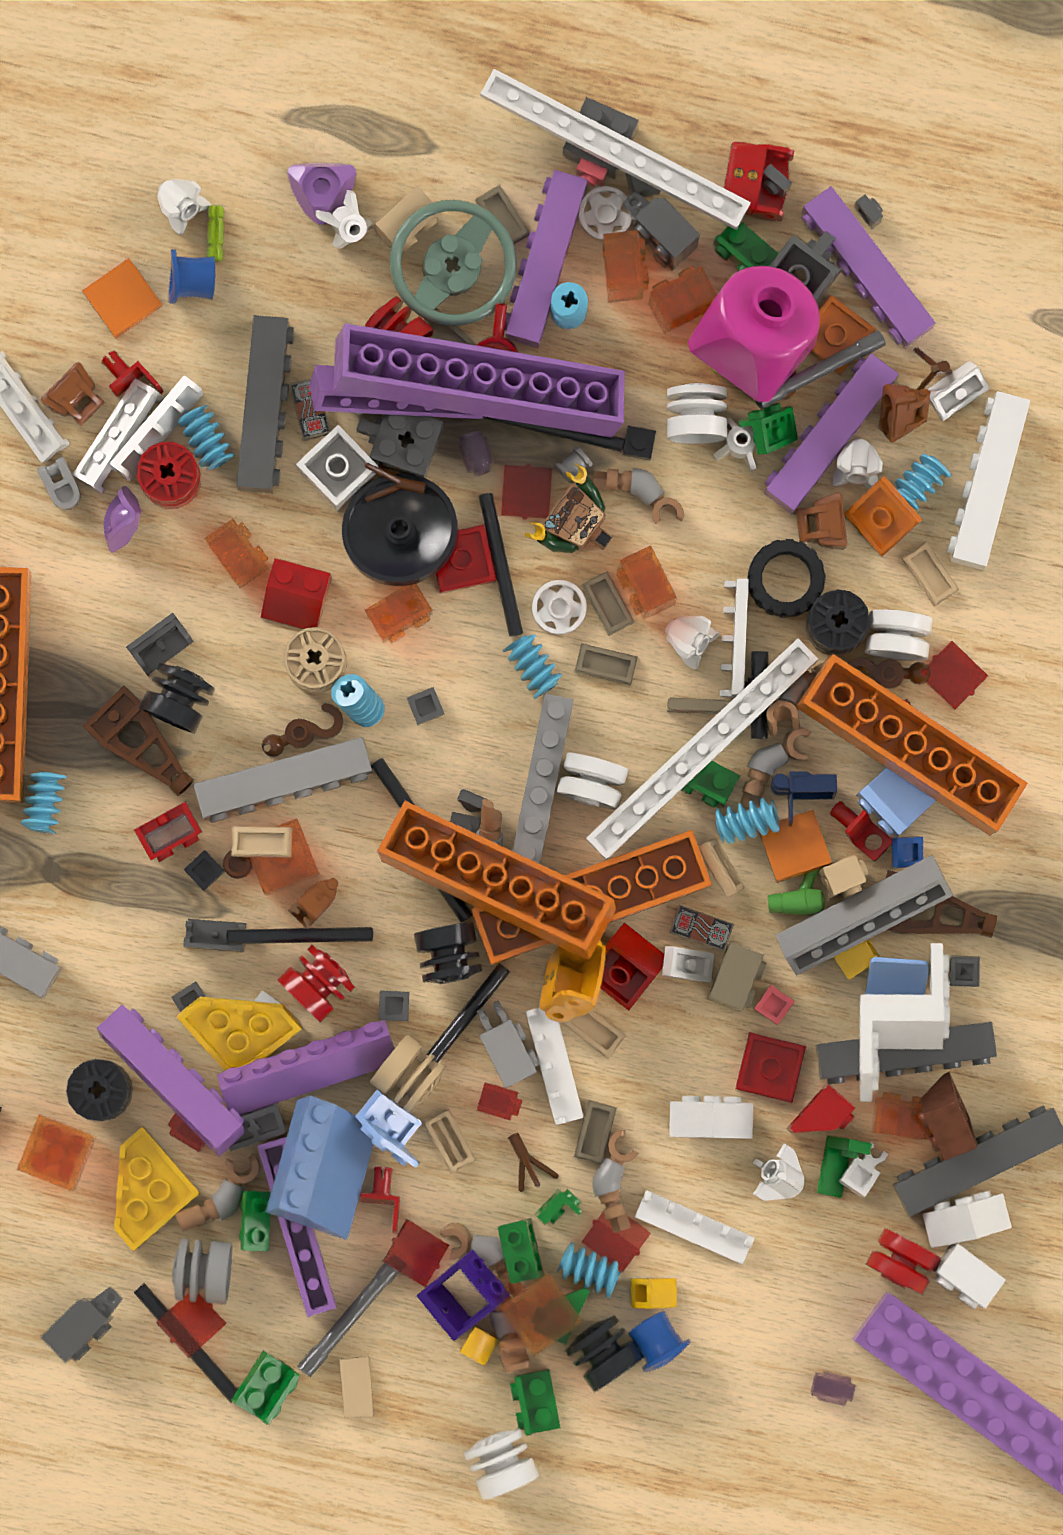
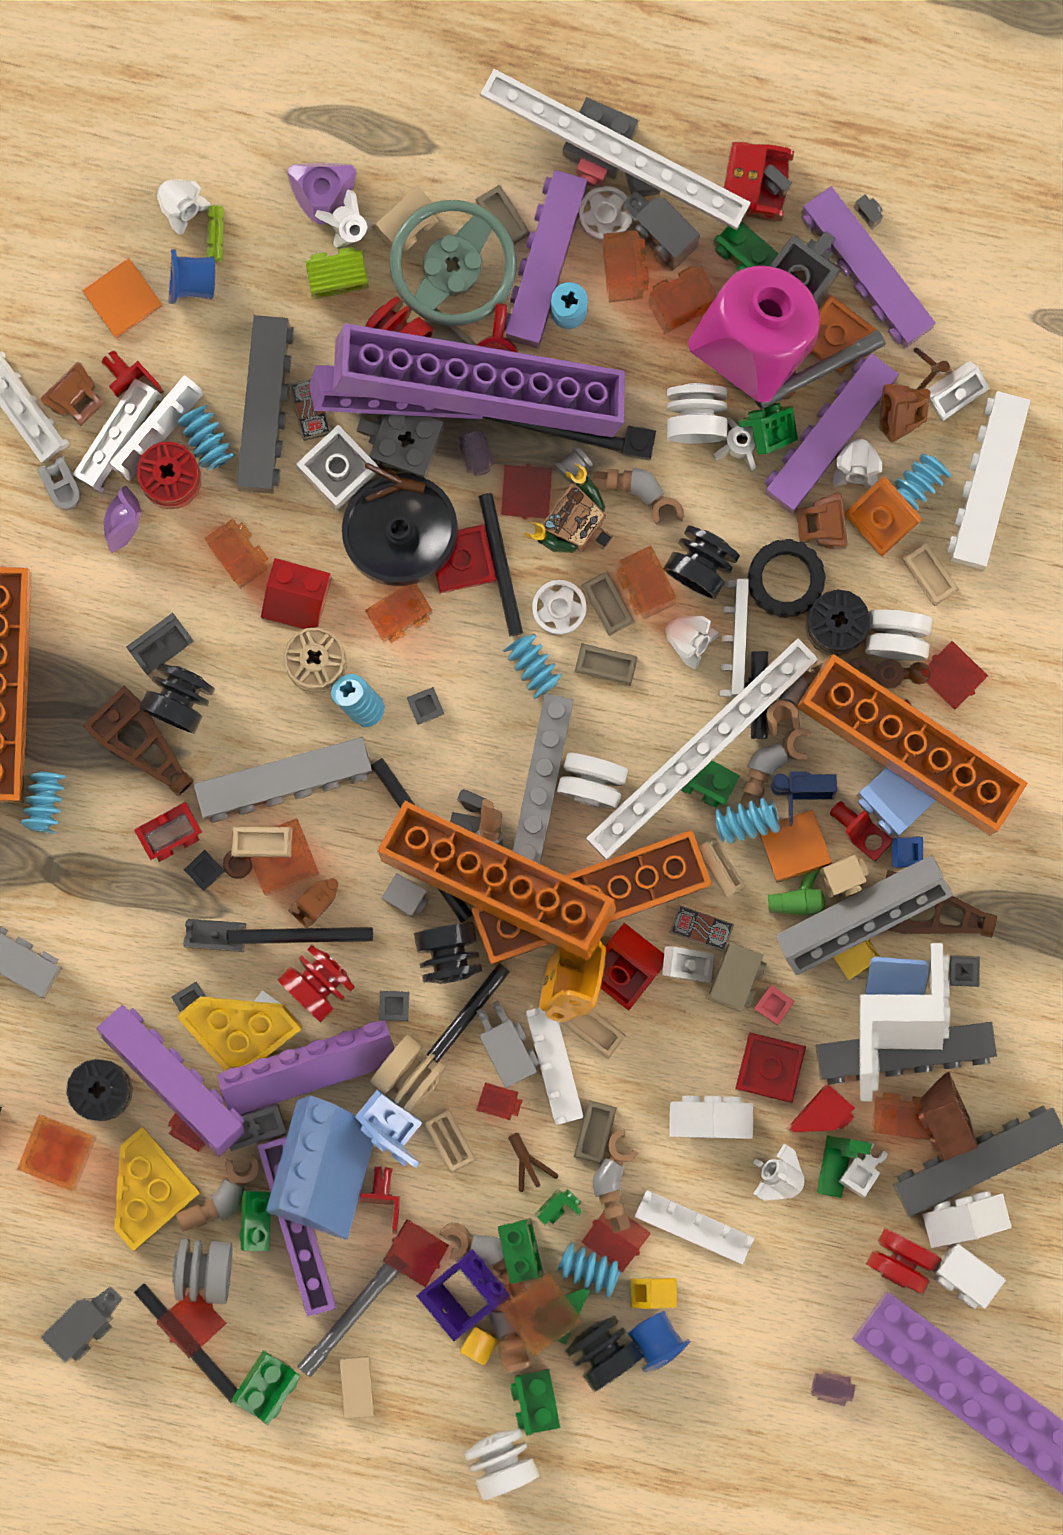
(301, 732): reddish brown piece -> none
(336, 273): none -> lime brick
(405, 895): none -> light grey brick
(693, 705): dark tan tile -> none
(703, 558): none -> black wheel

